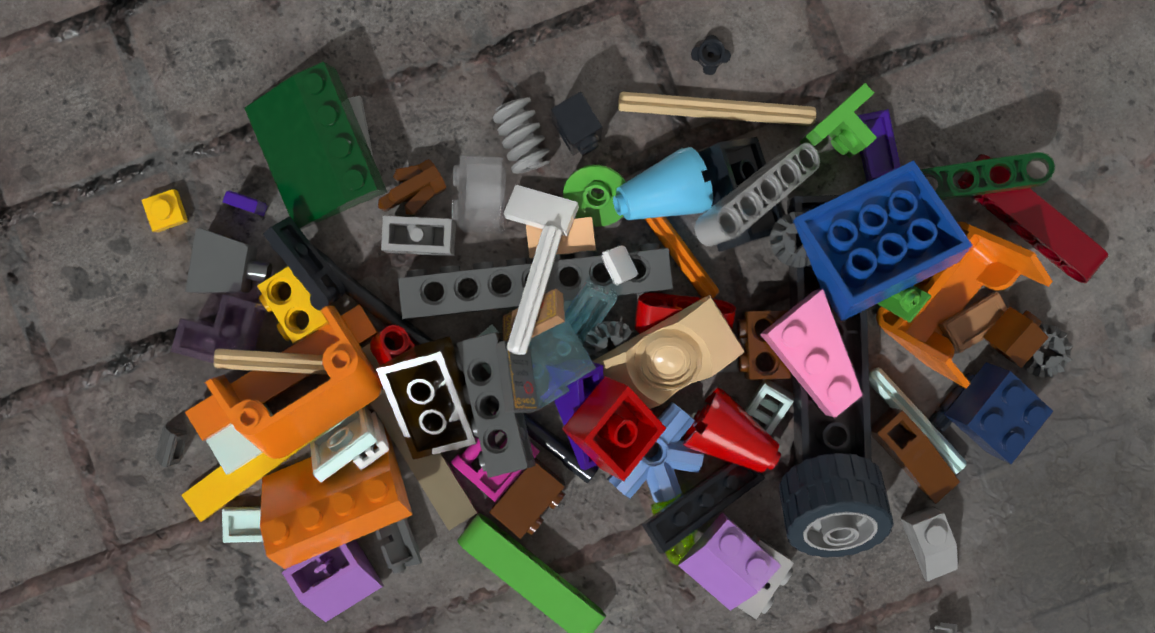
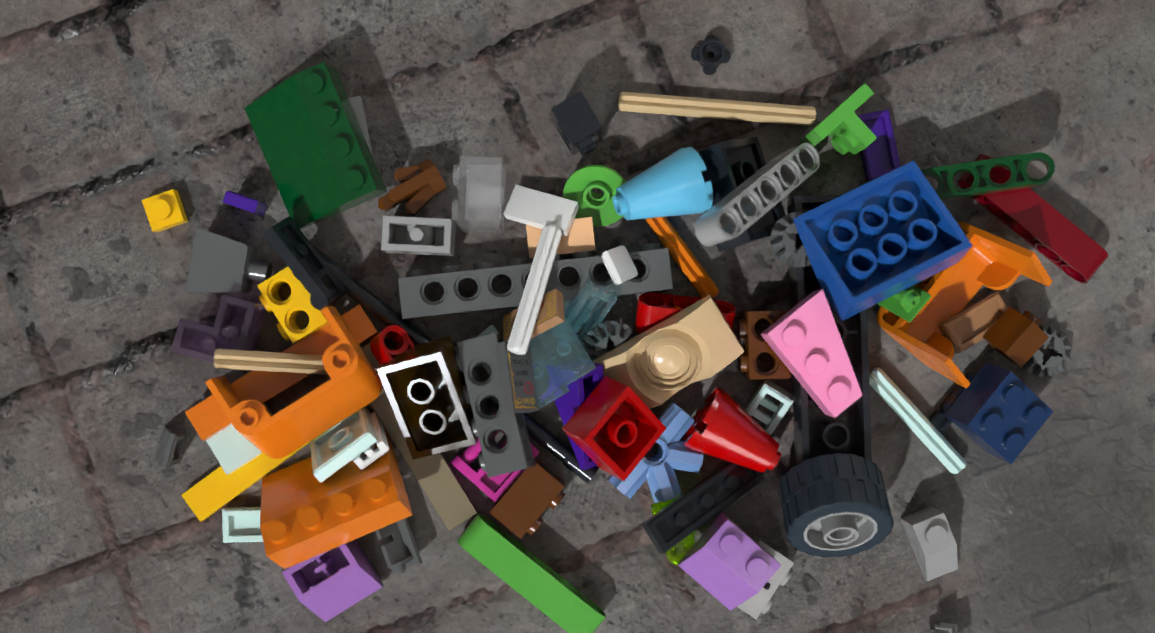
(520, 135): light grey piece -> none
(914, 453): reddish brown slope -> none

